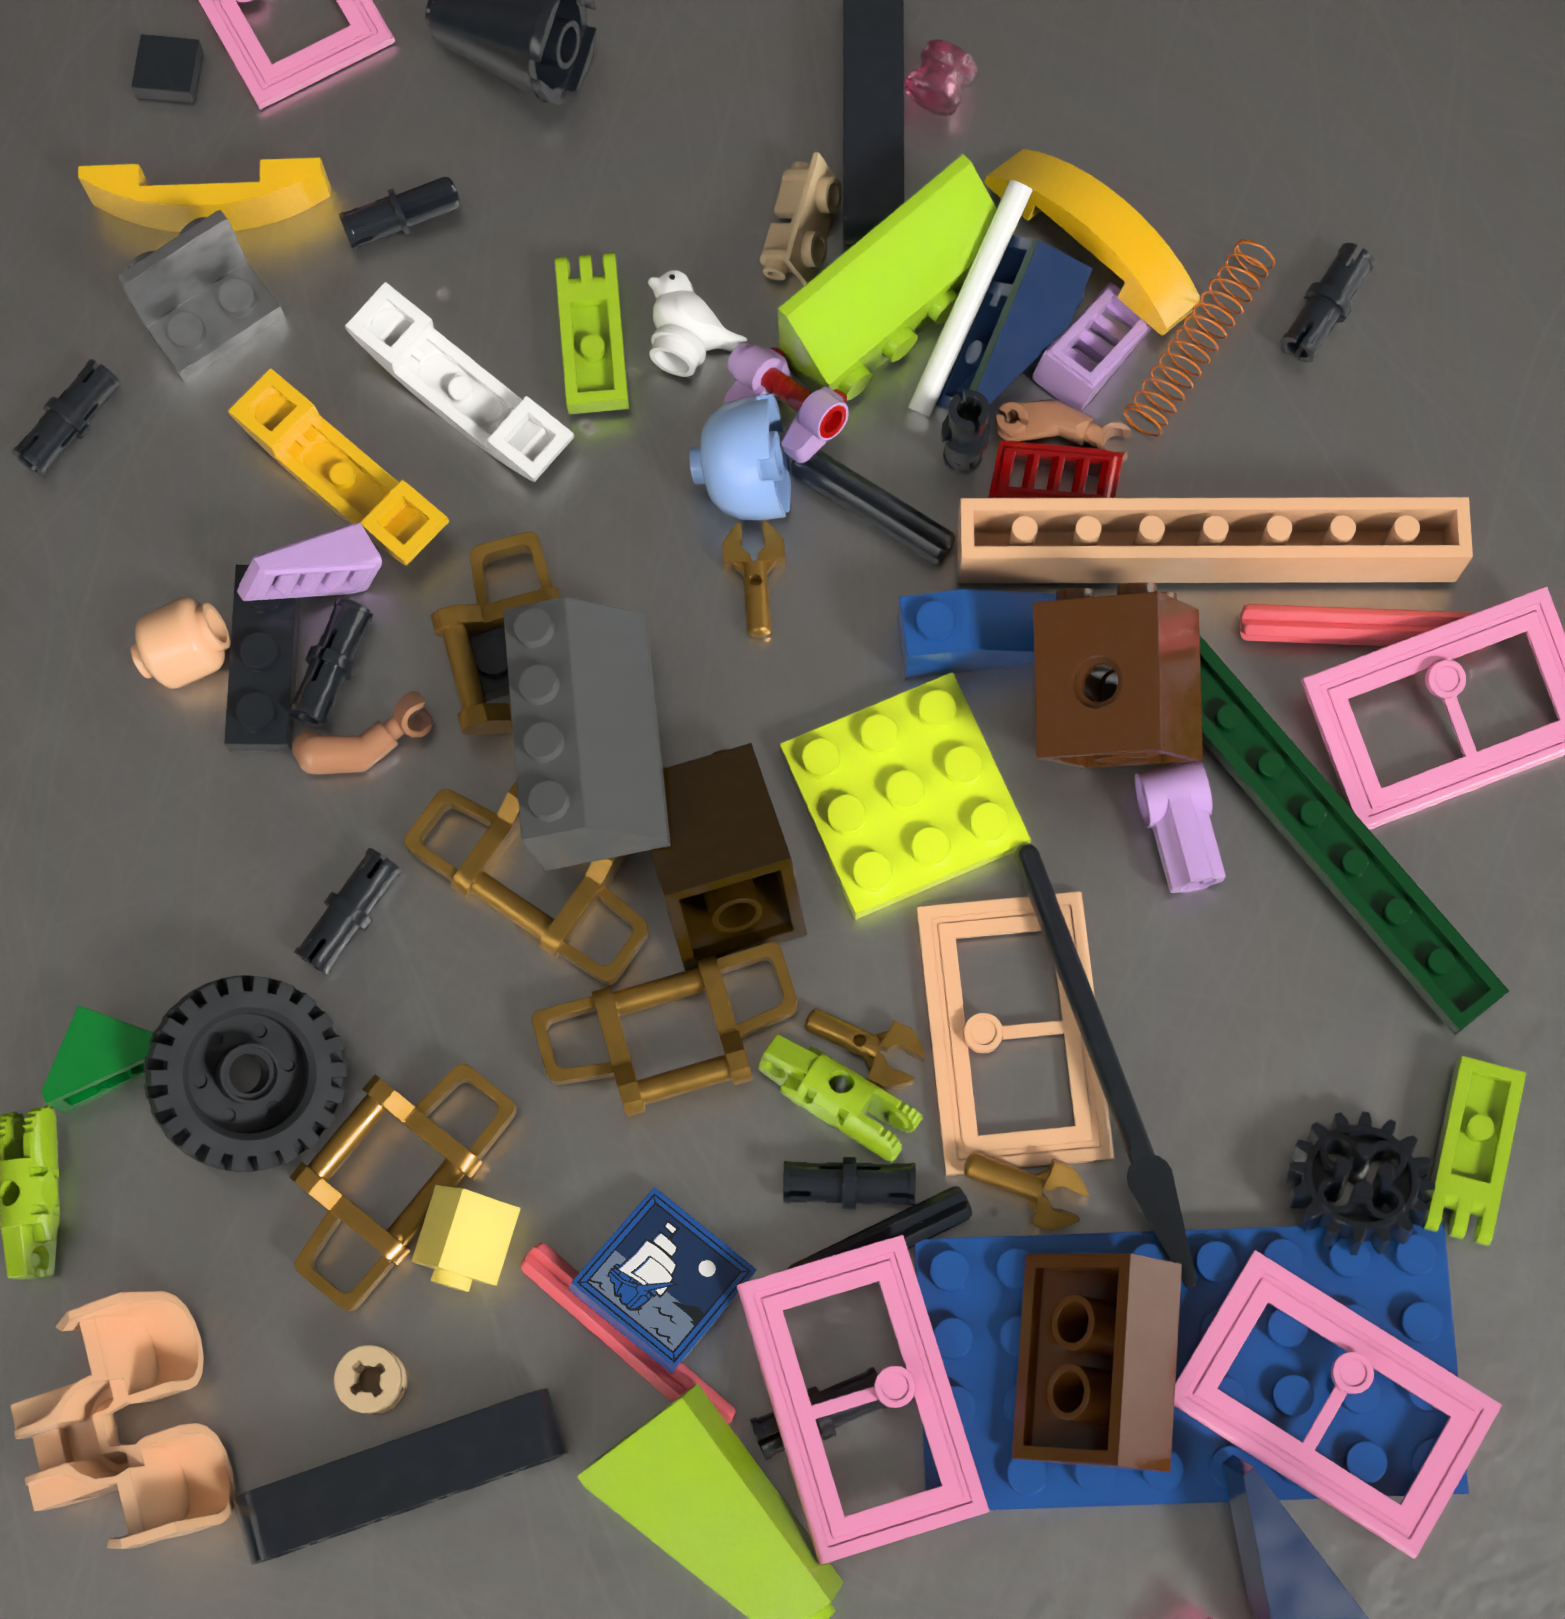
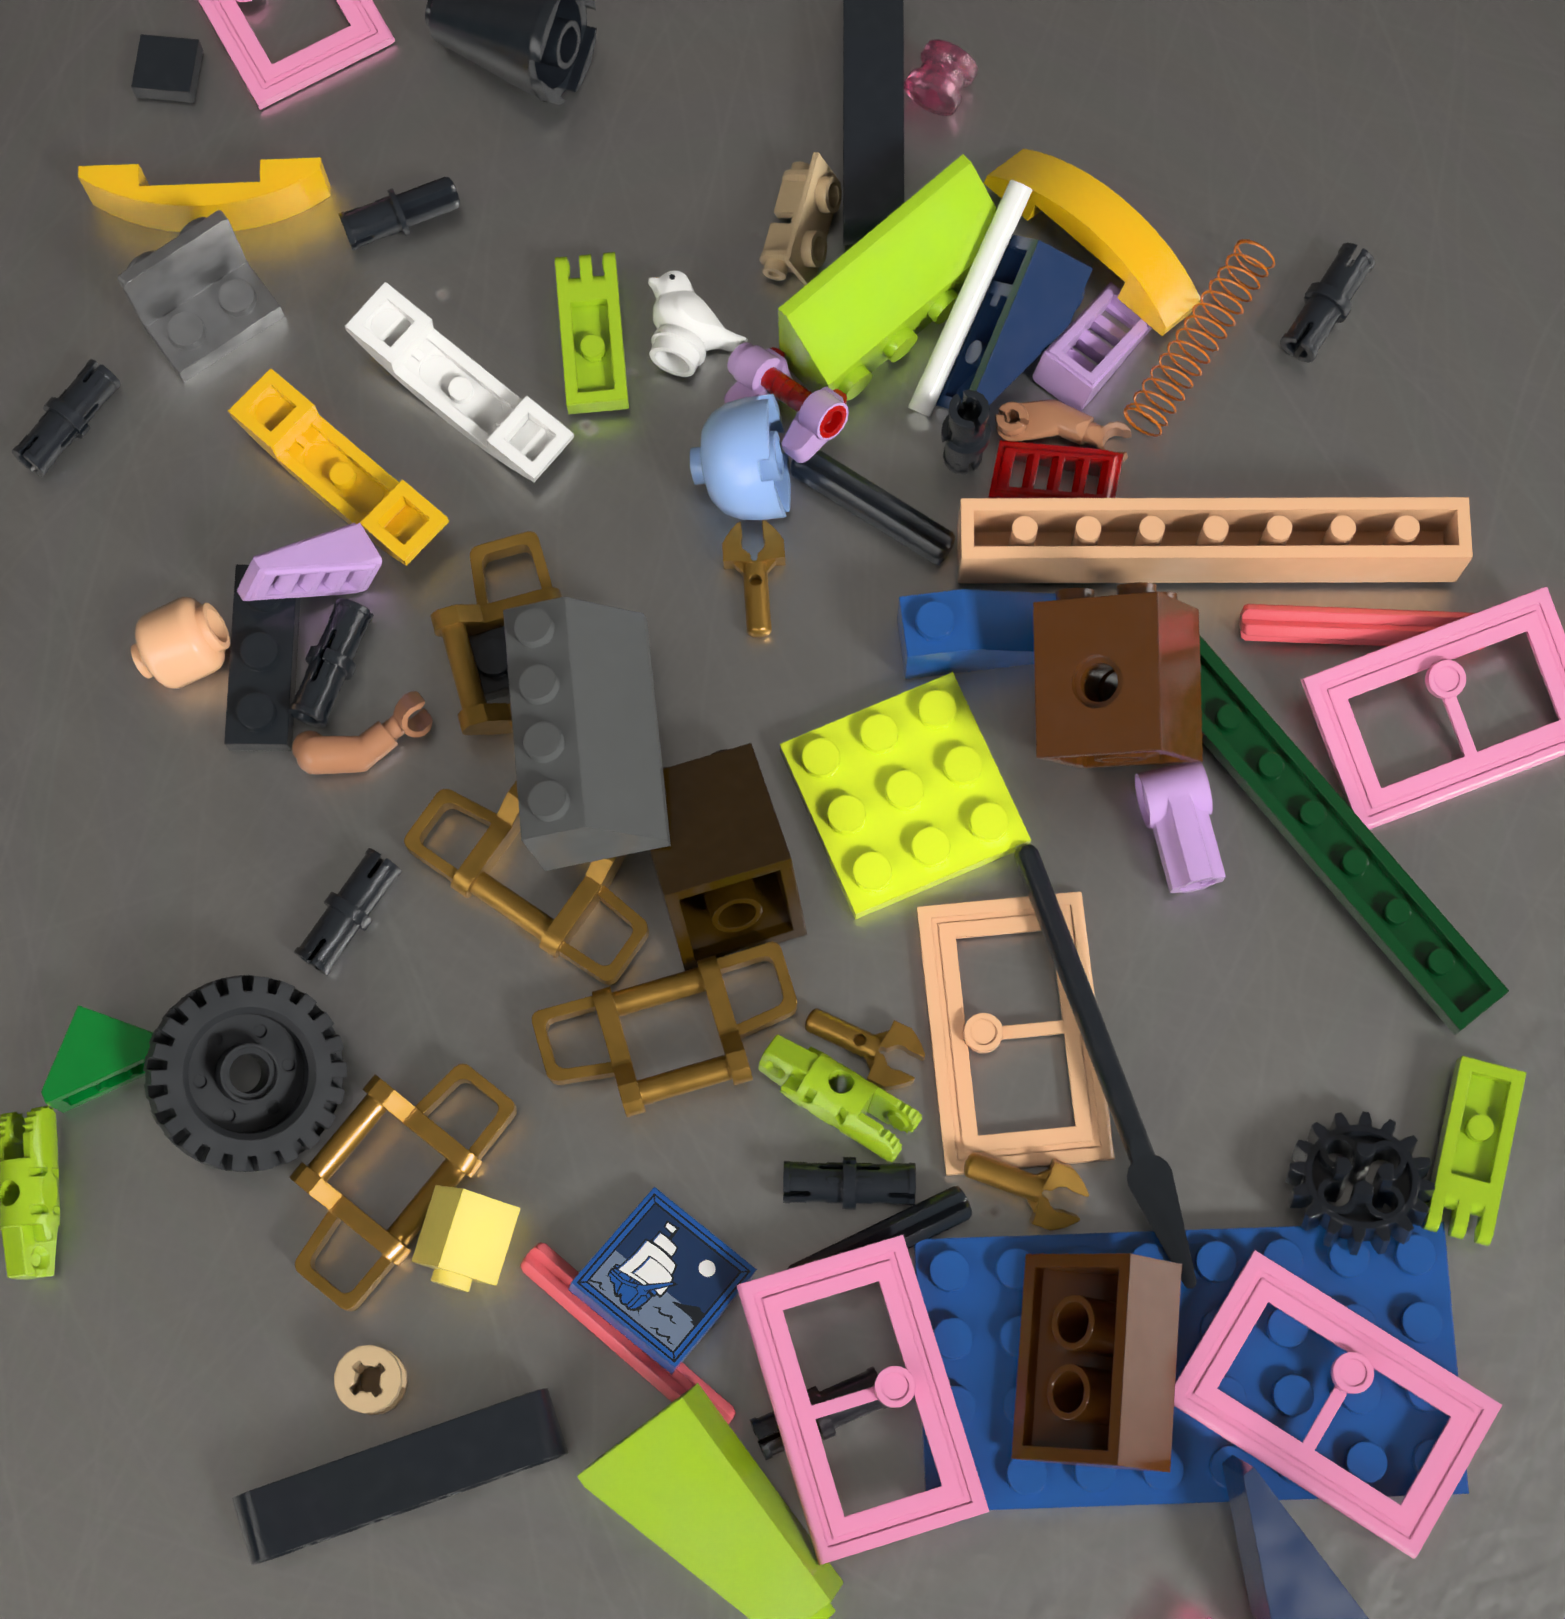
(168, 1481): light nougat piece -> none

